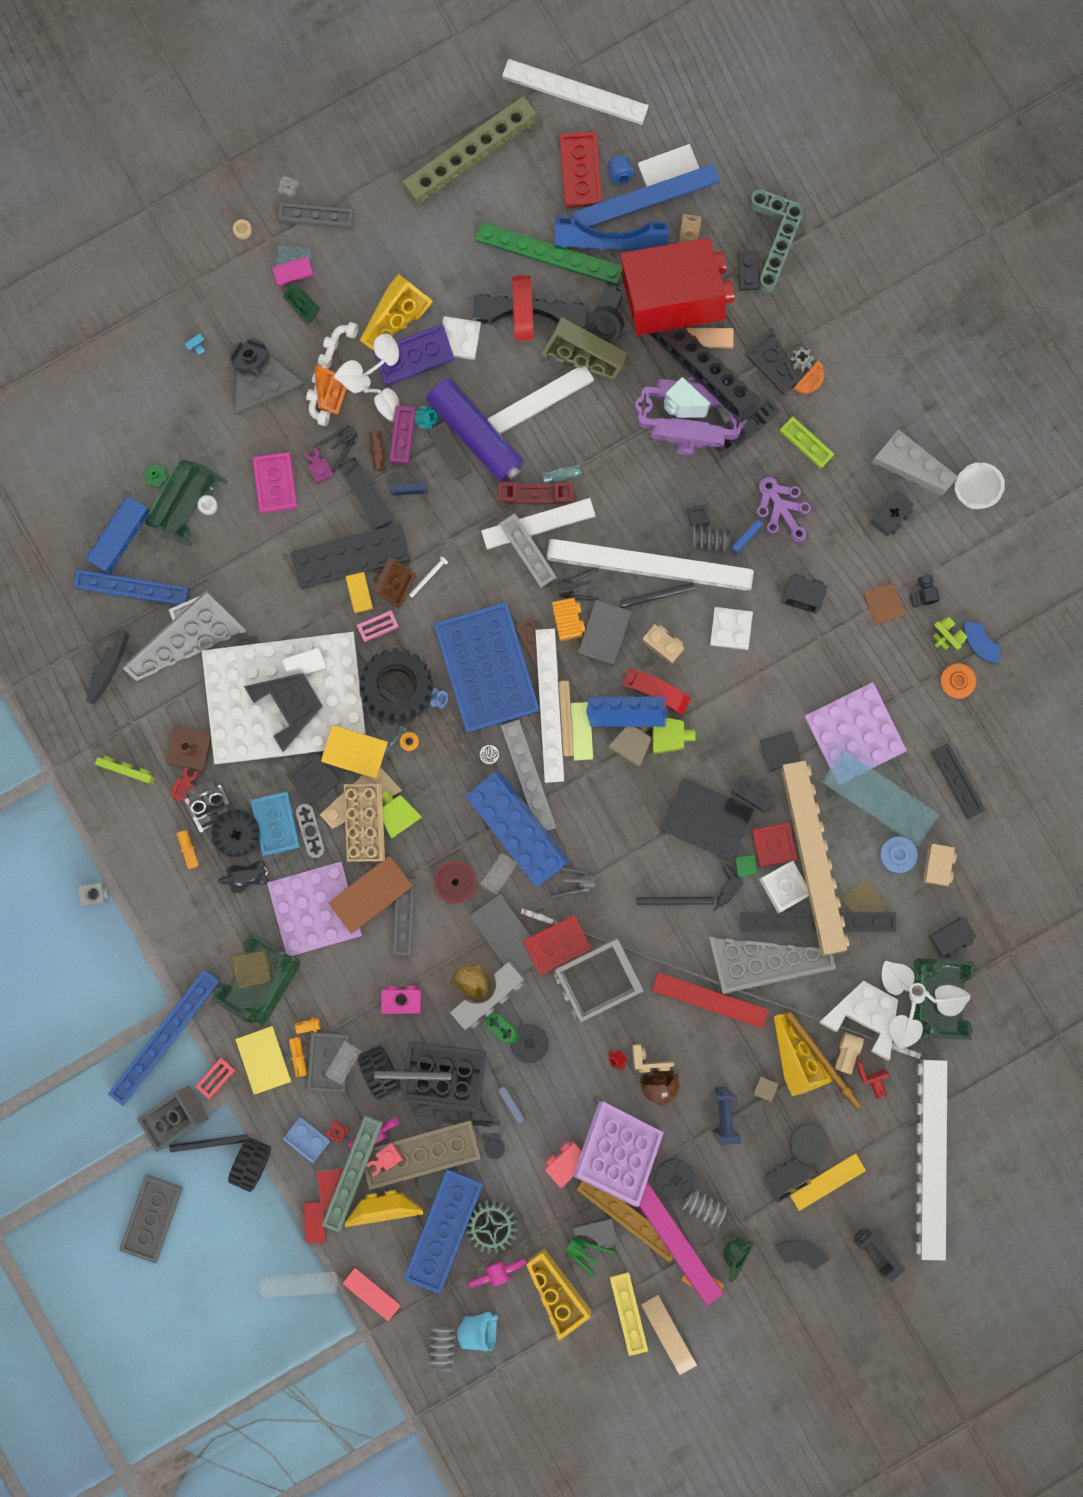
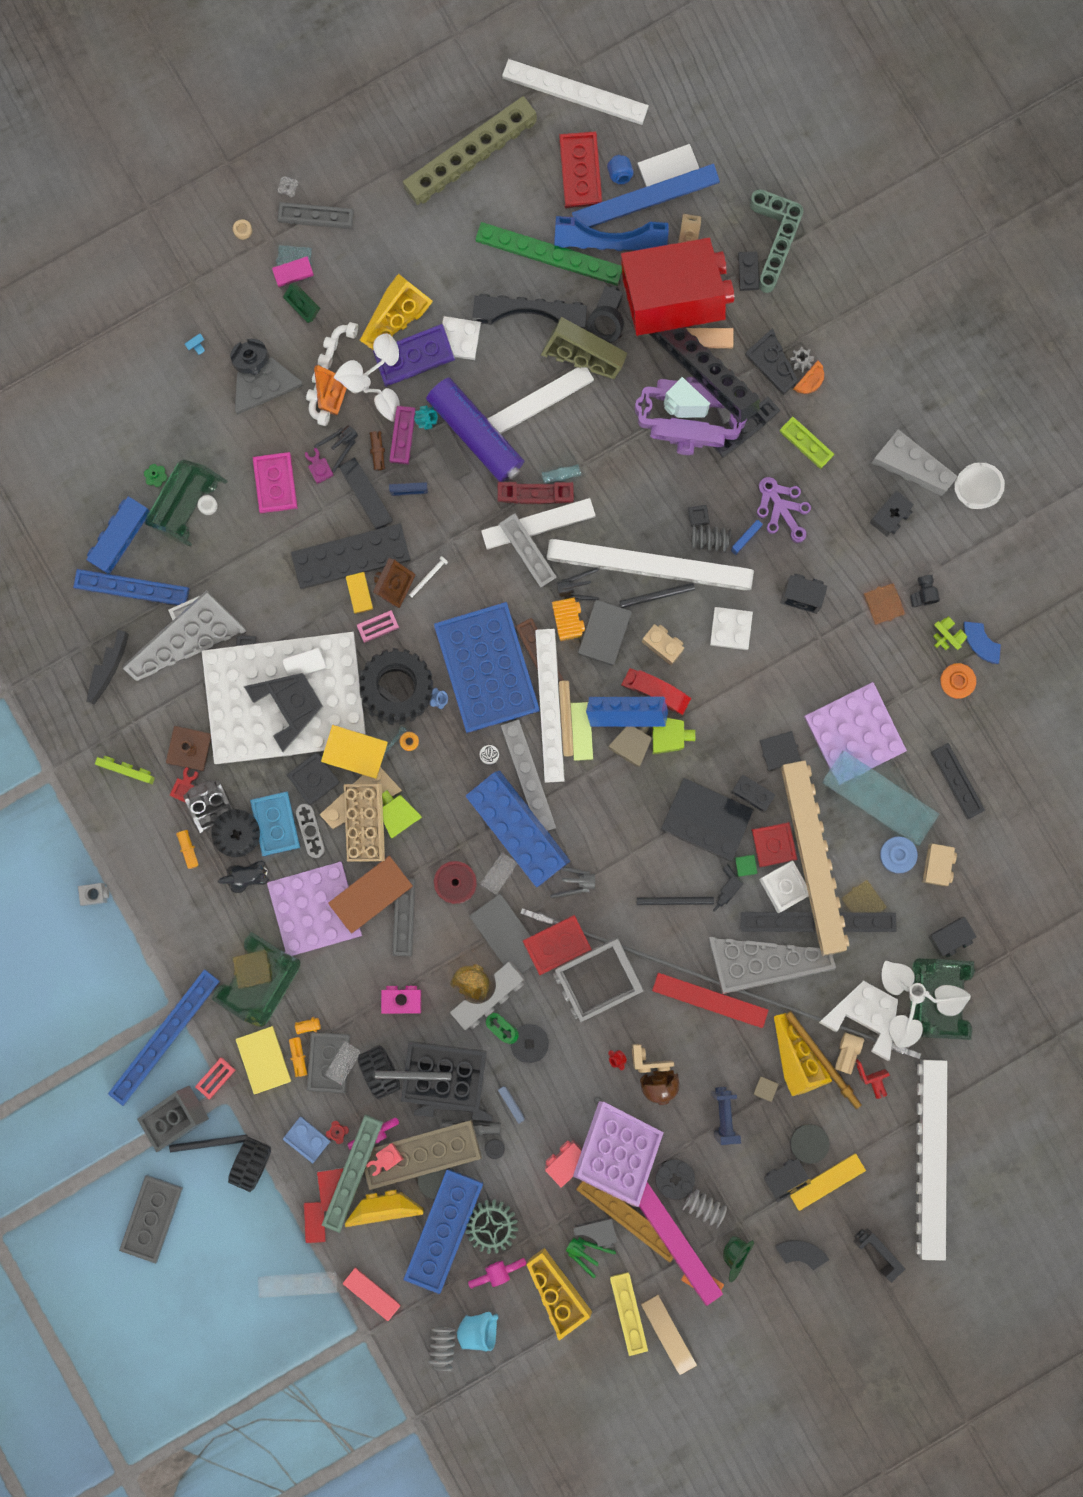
(522, 307): red arch -> none

